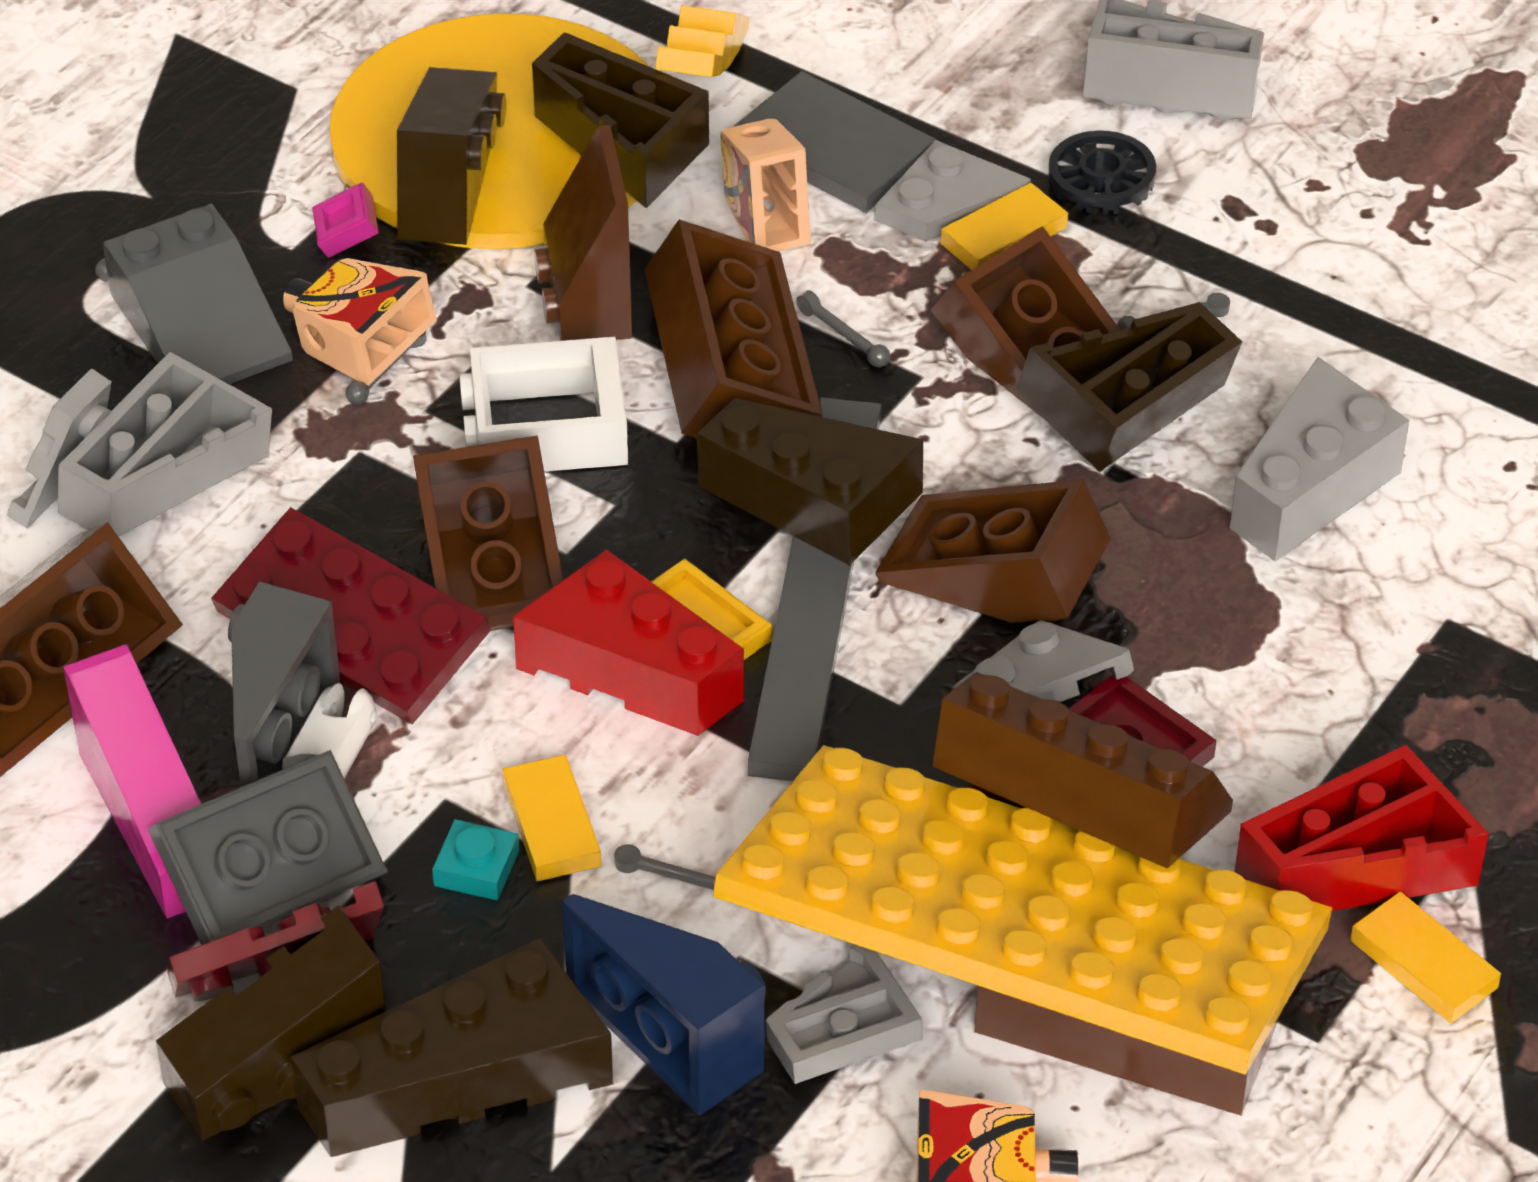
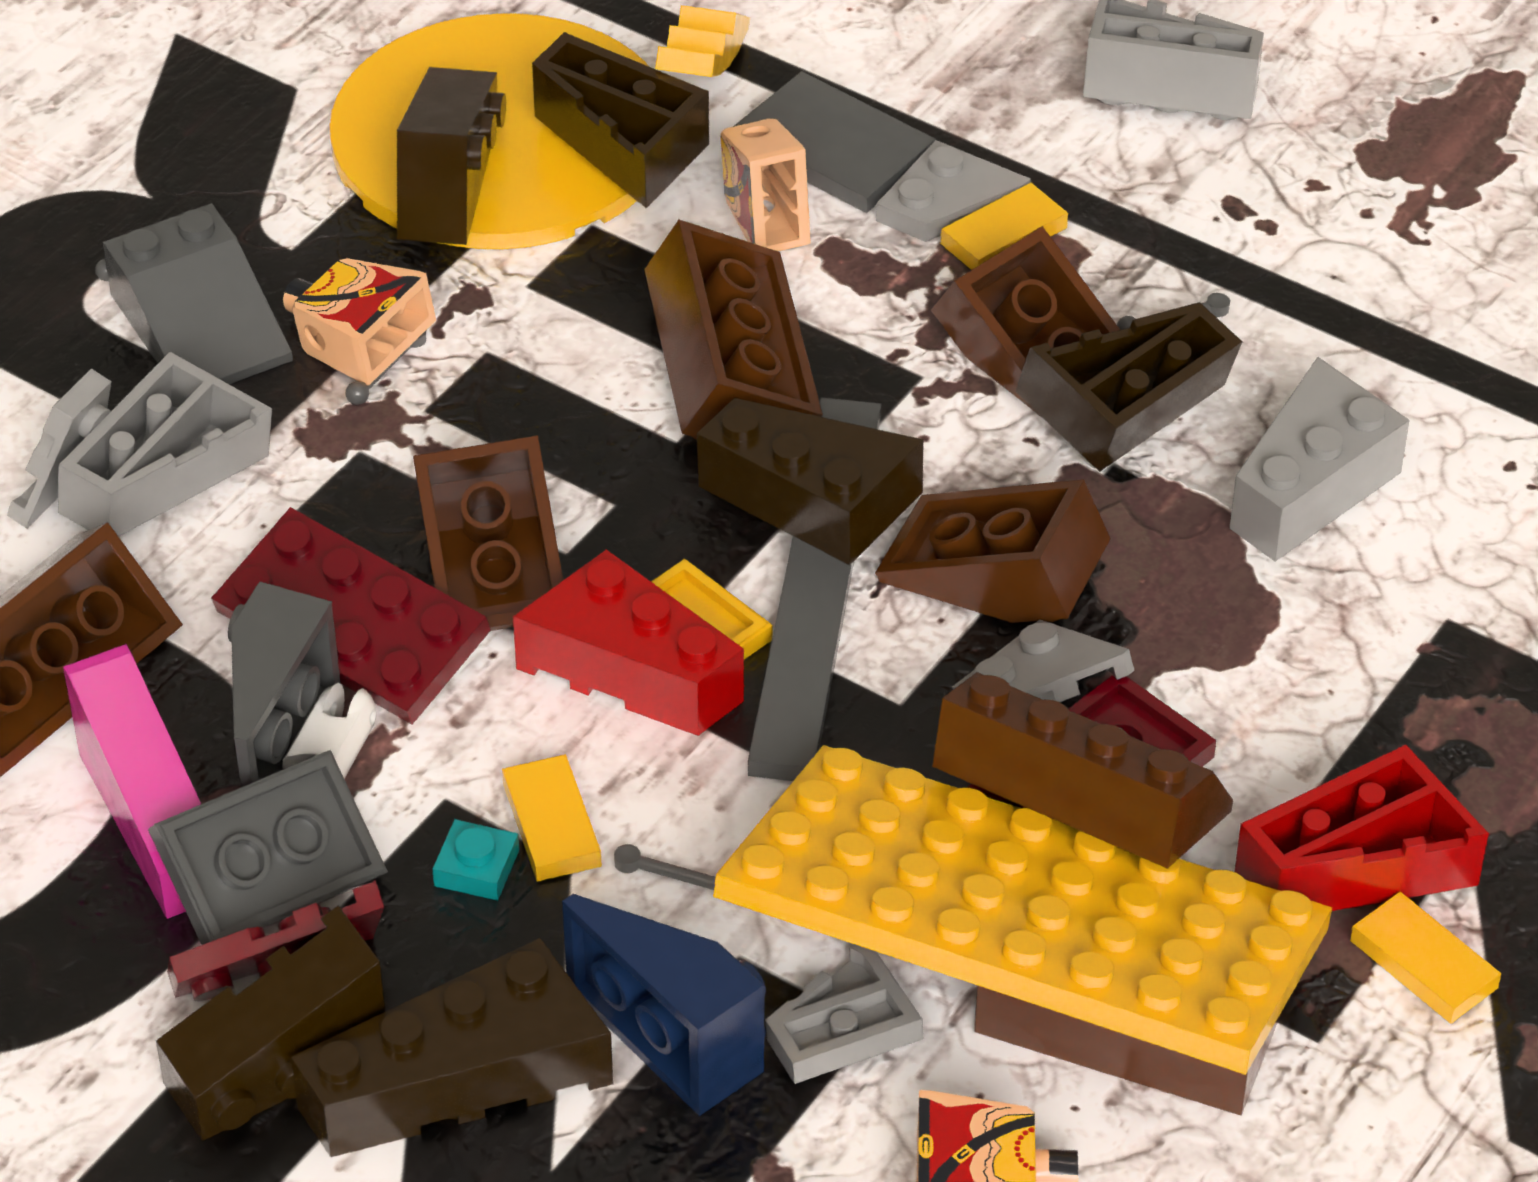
(345, 220): dark pink tile -> none
(548, 371): white window -> none
(588, 249): reddish brown slope -> none
(809, 304): dark grey hinge -> none
(1102, 171): black wheel -> none

